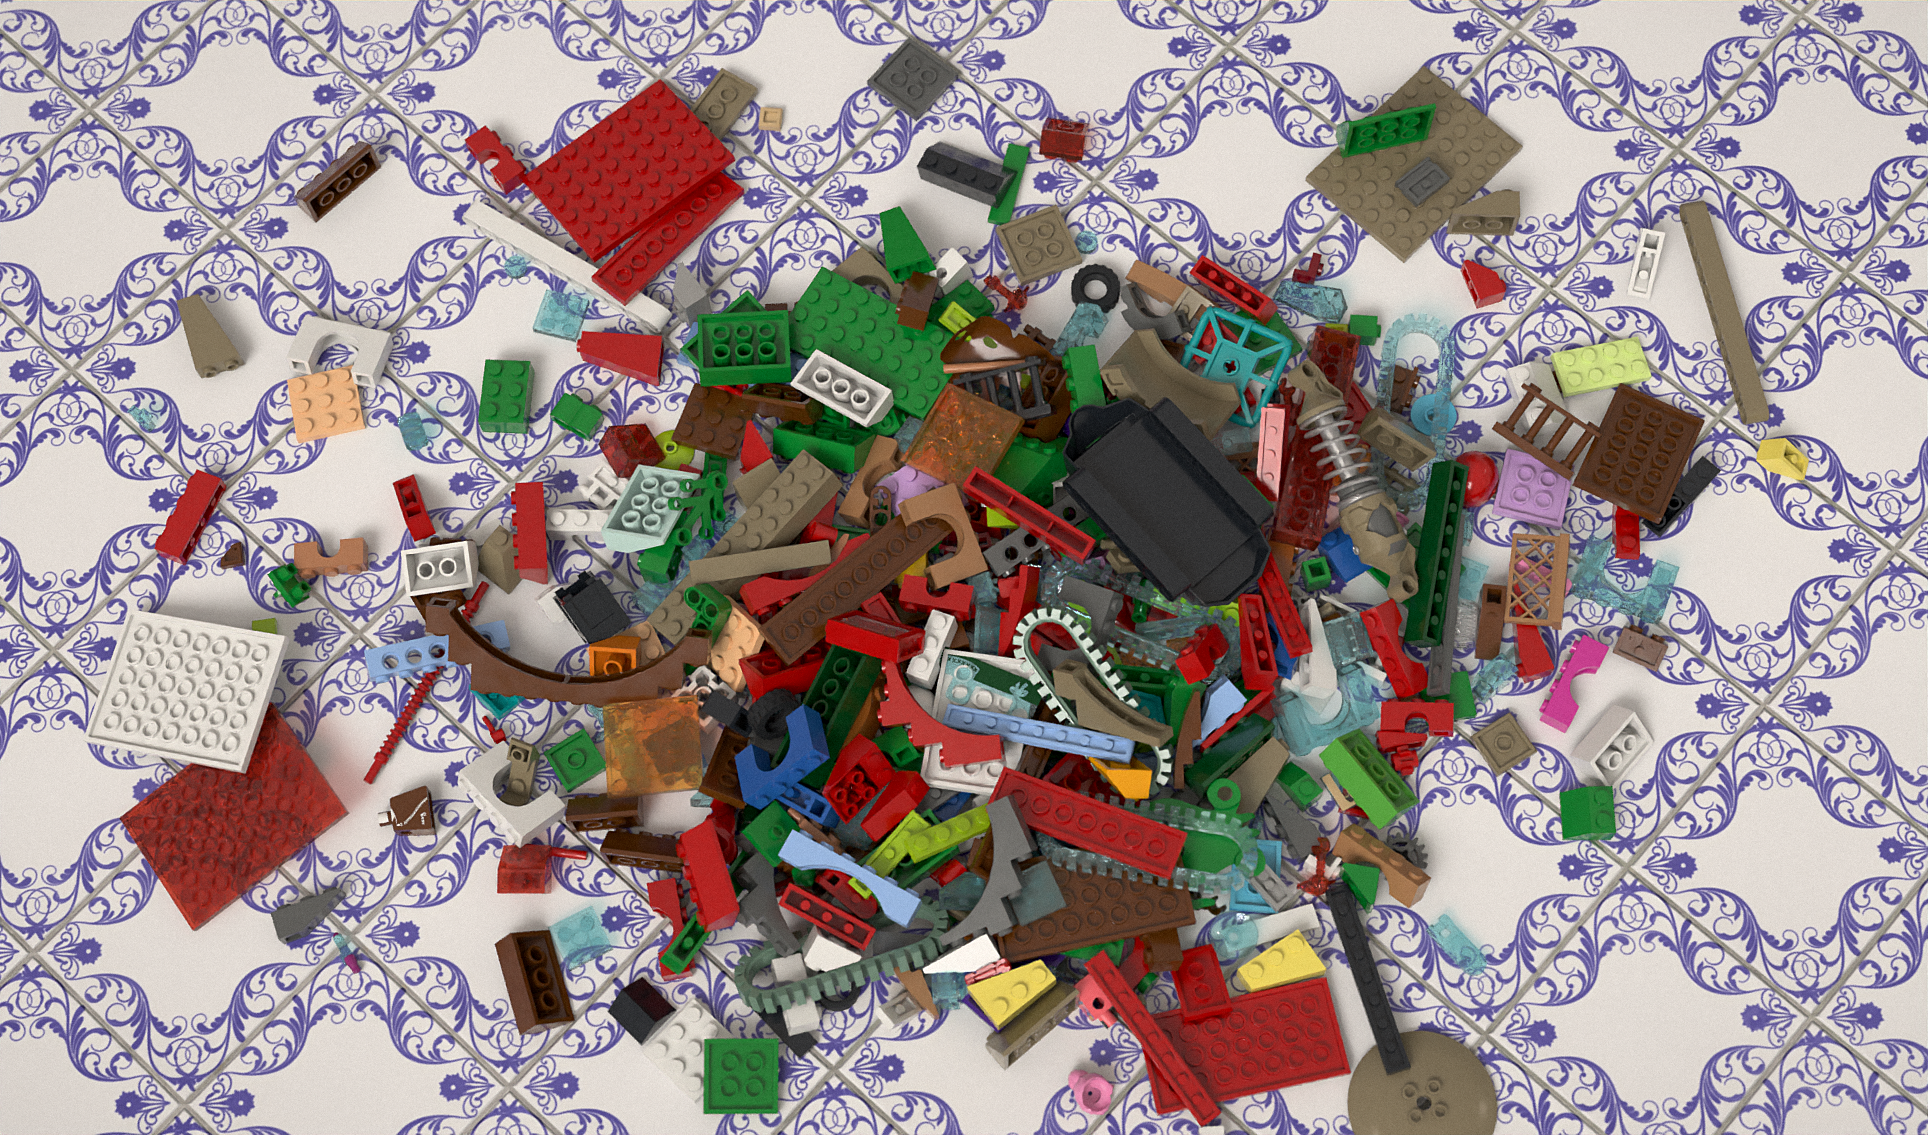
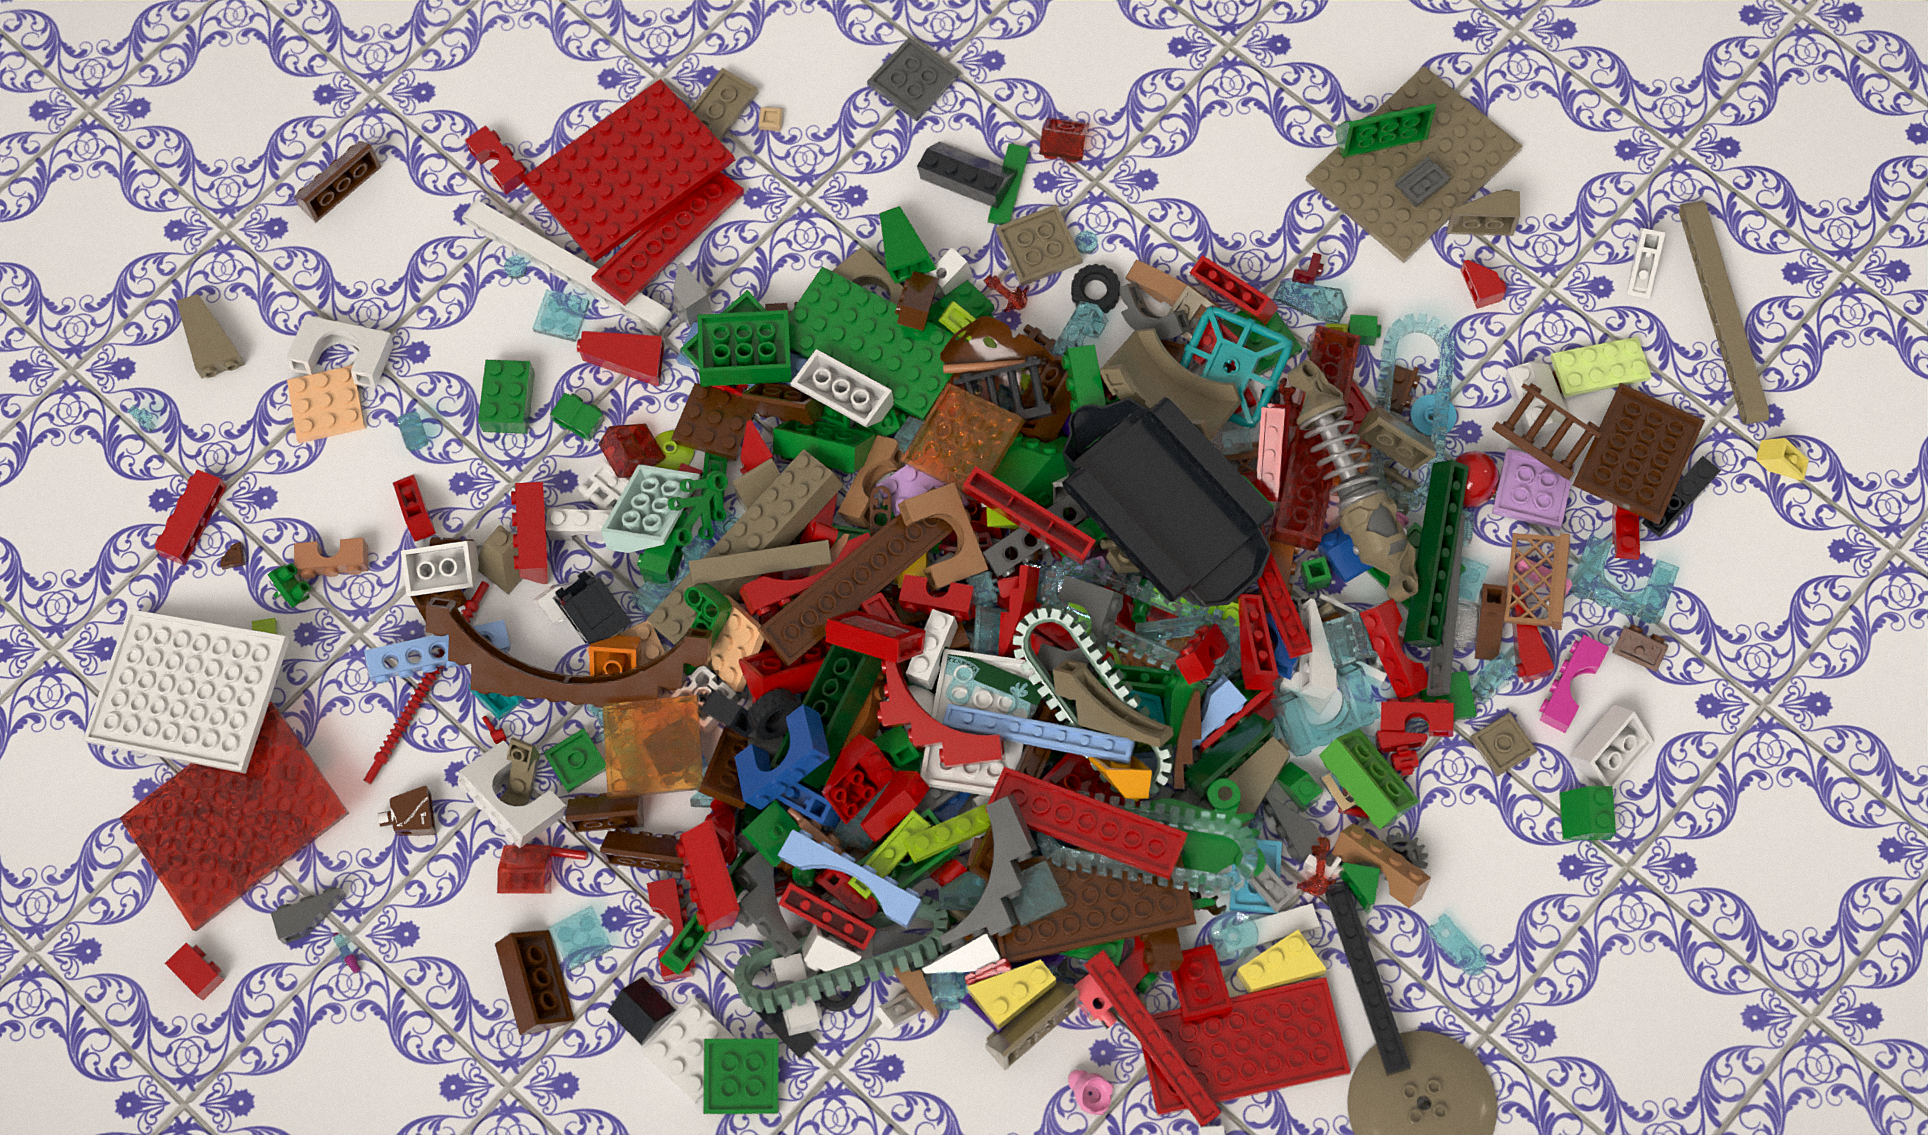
(195, 971): none -> red brick

